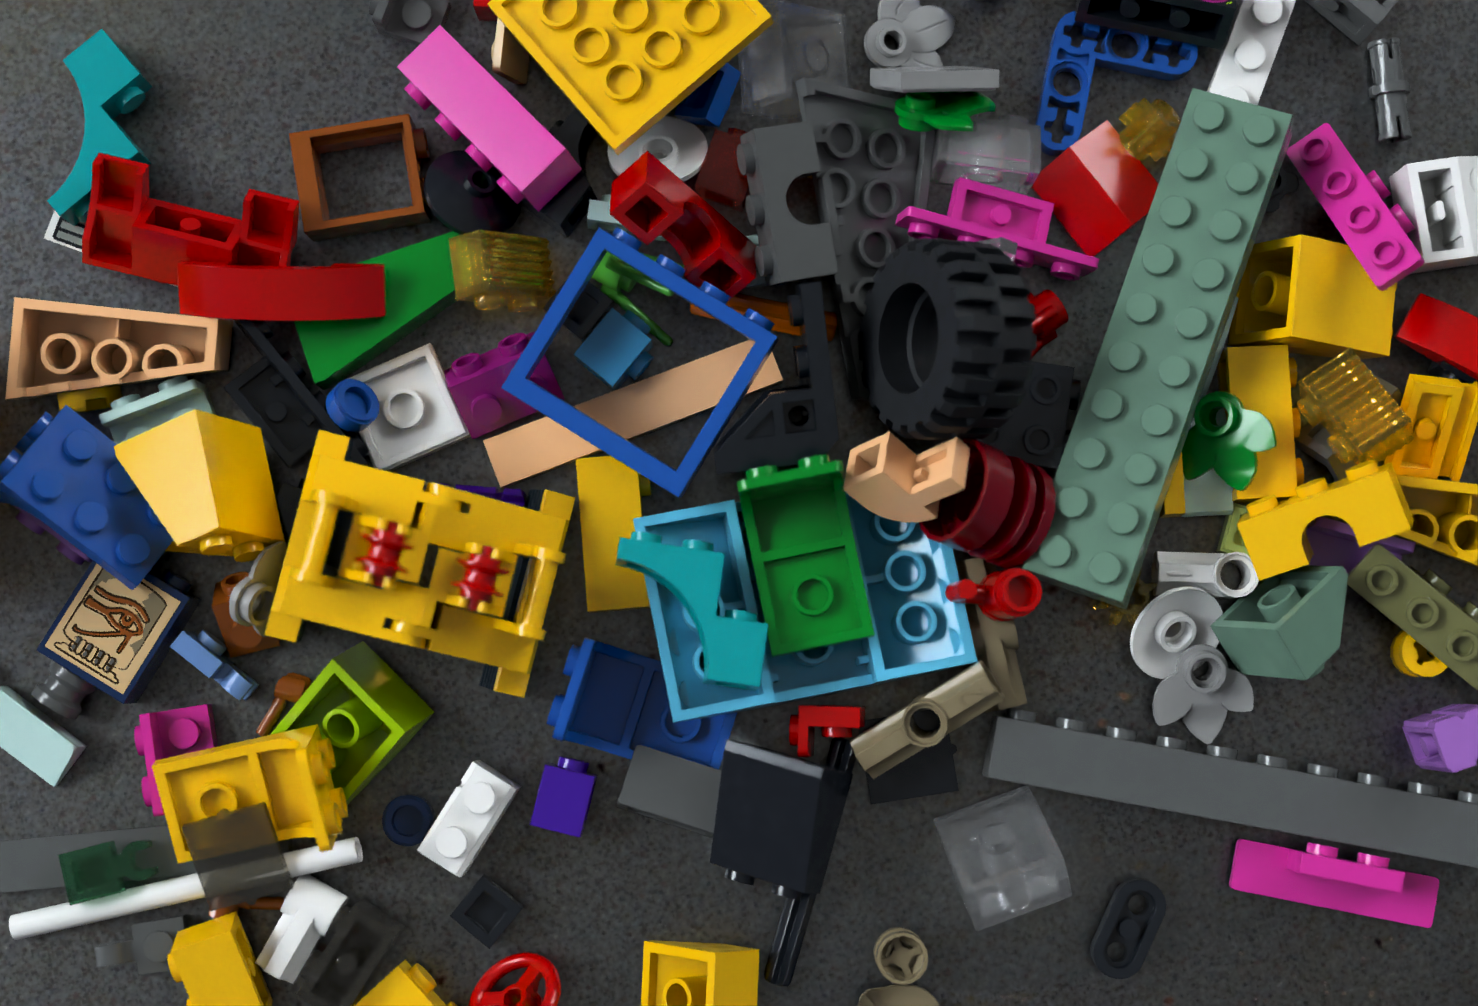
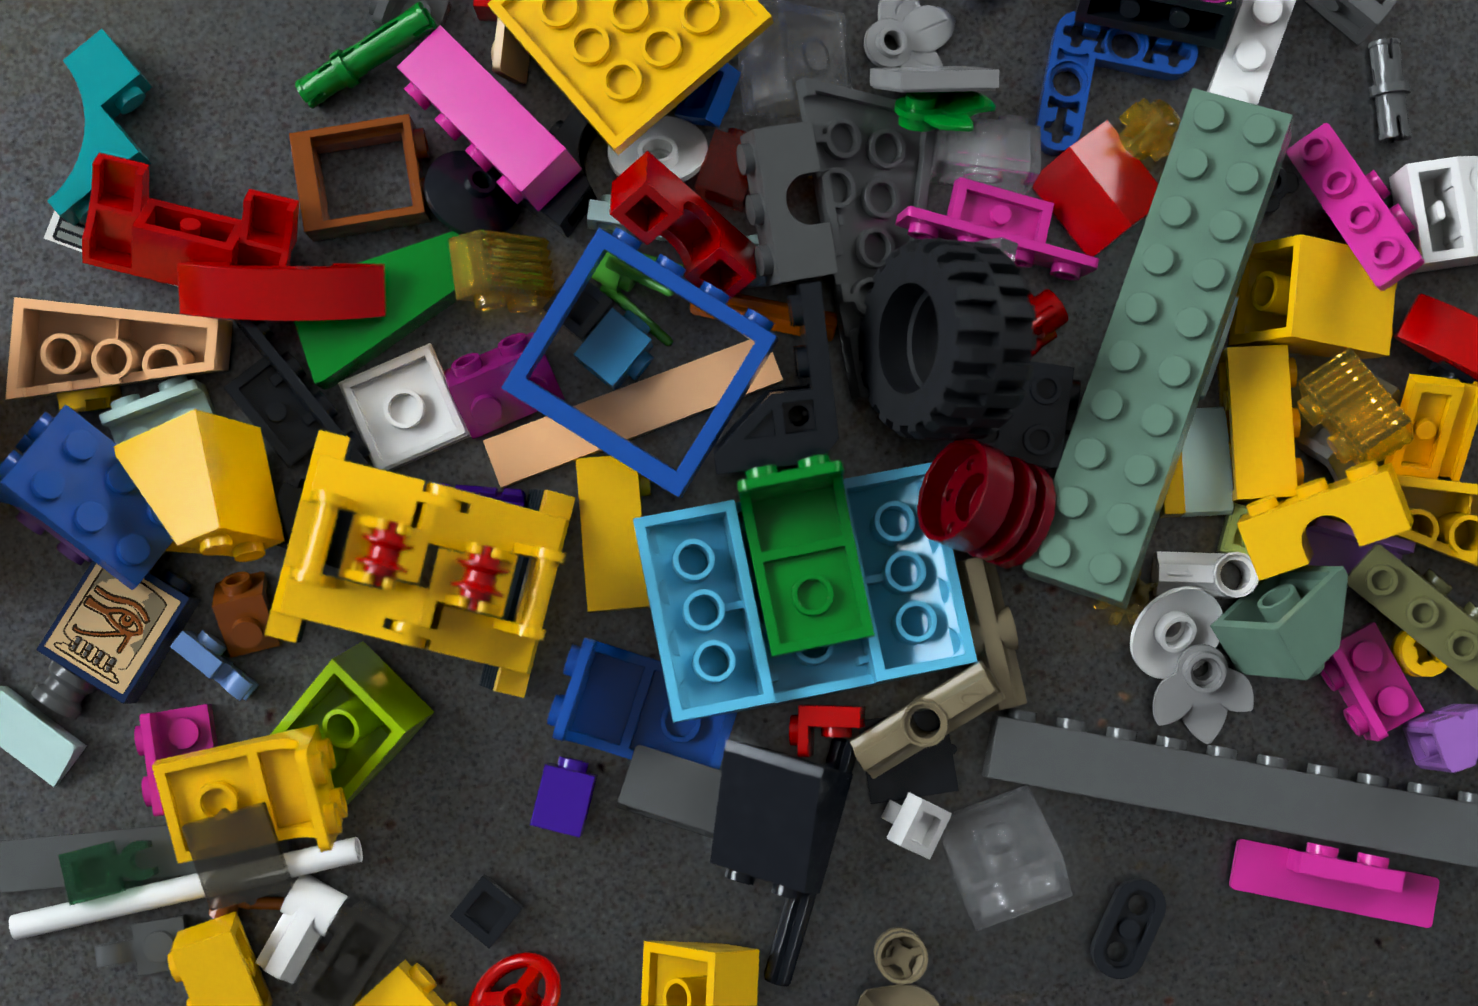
(254, 595): light grey plate -> none
(289, 689): dark orange hand -> none
(350, 65): none -> green pin
(352, 405): blue tile -> none
(408, 819): dark blue tile -> none
(469, 818): white brick -> none
(693, 574): teal arch -> none
(904, 485): light nougat brick -> none
(916, 824): none -> white tile
(1000, 594): red piece -> none
(1229, 447): green plate -> none
(1370, 684): none -> dark pink bracket

